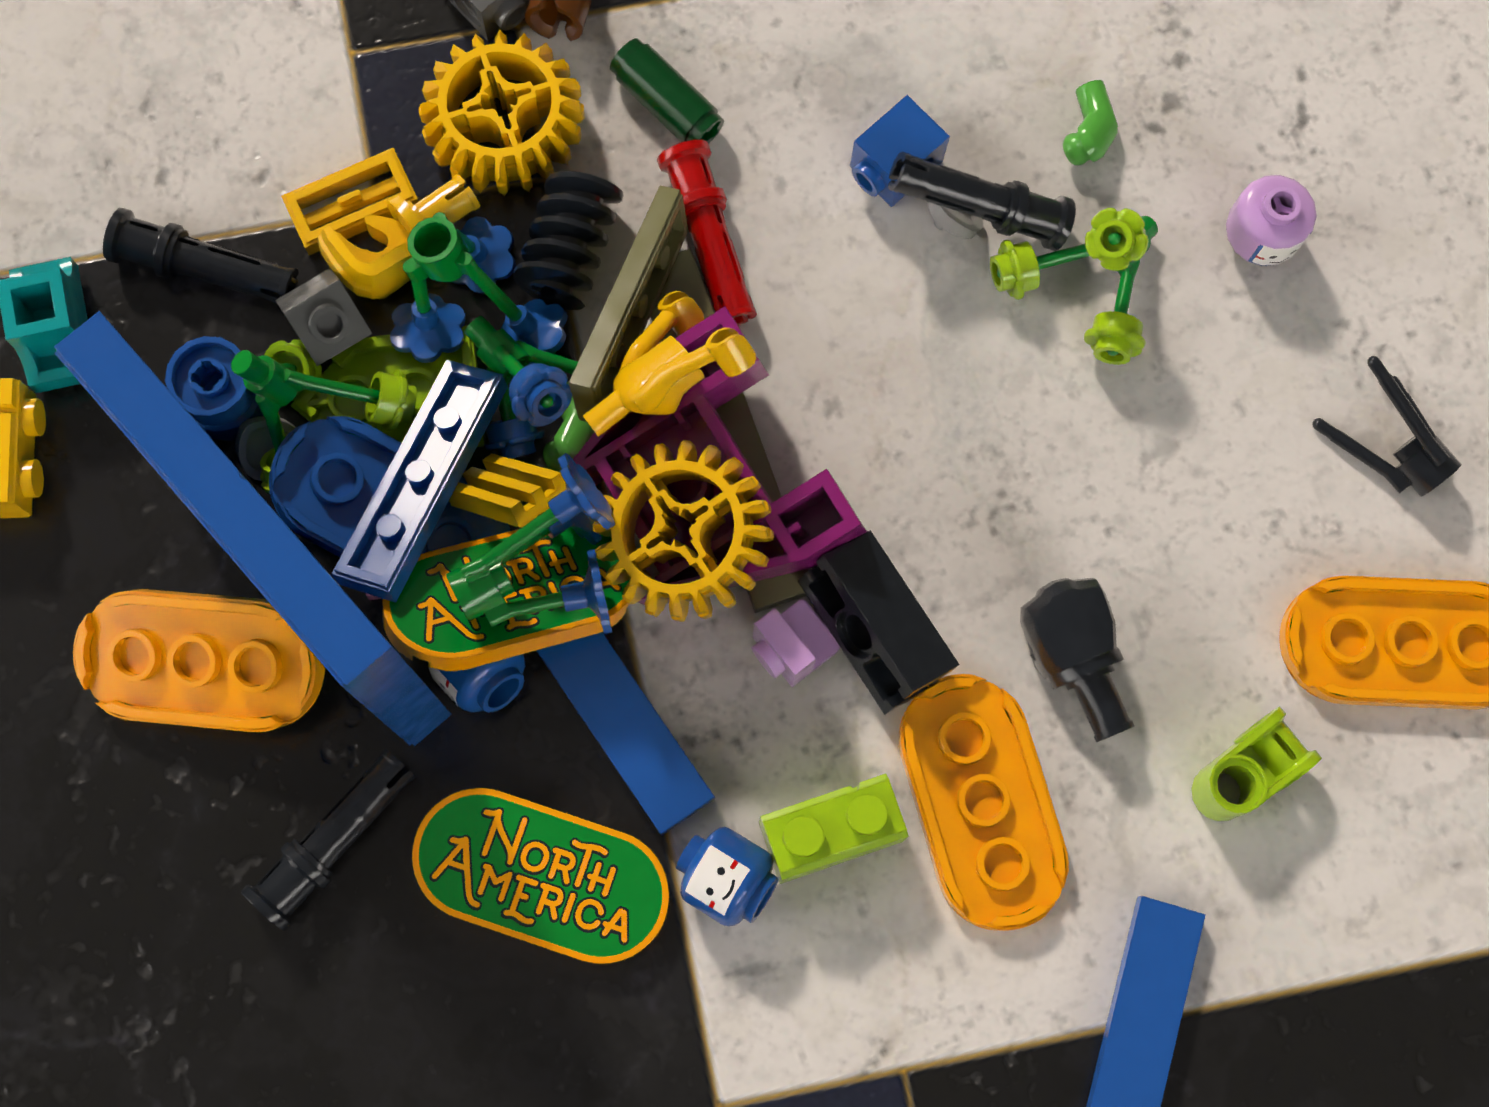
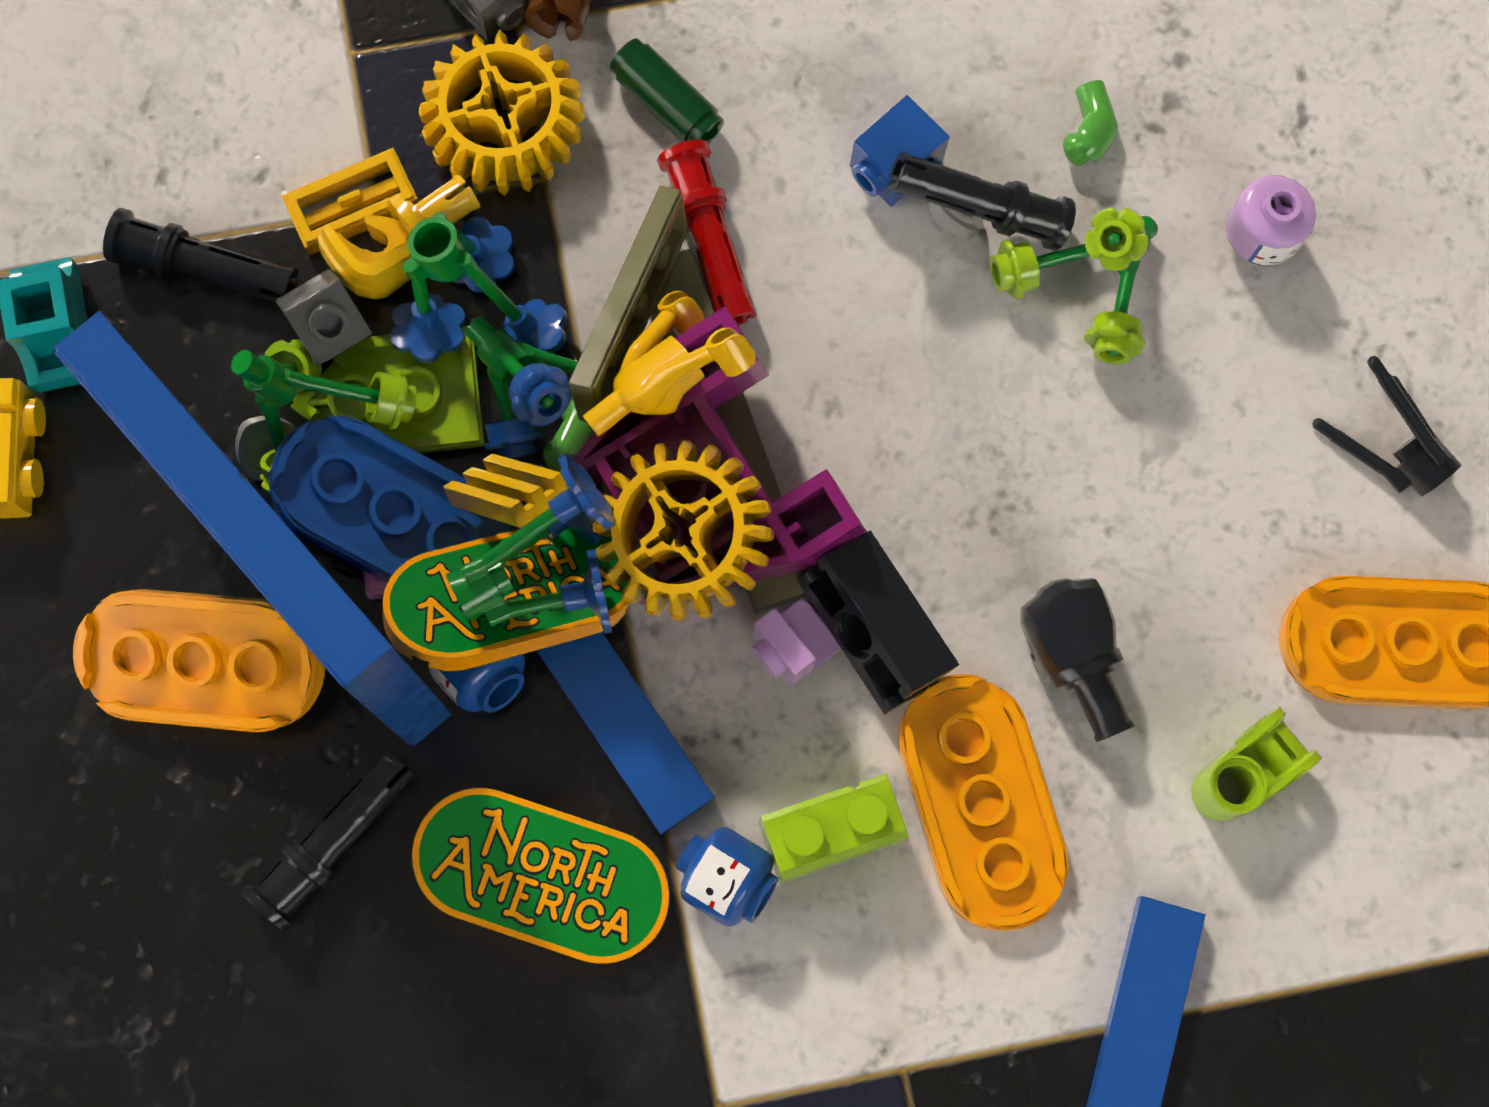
(208, 387): blue wheel -> none
(420, 481): tile -> none
(562, 237): black piece -> none

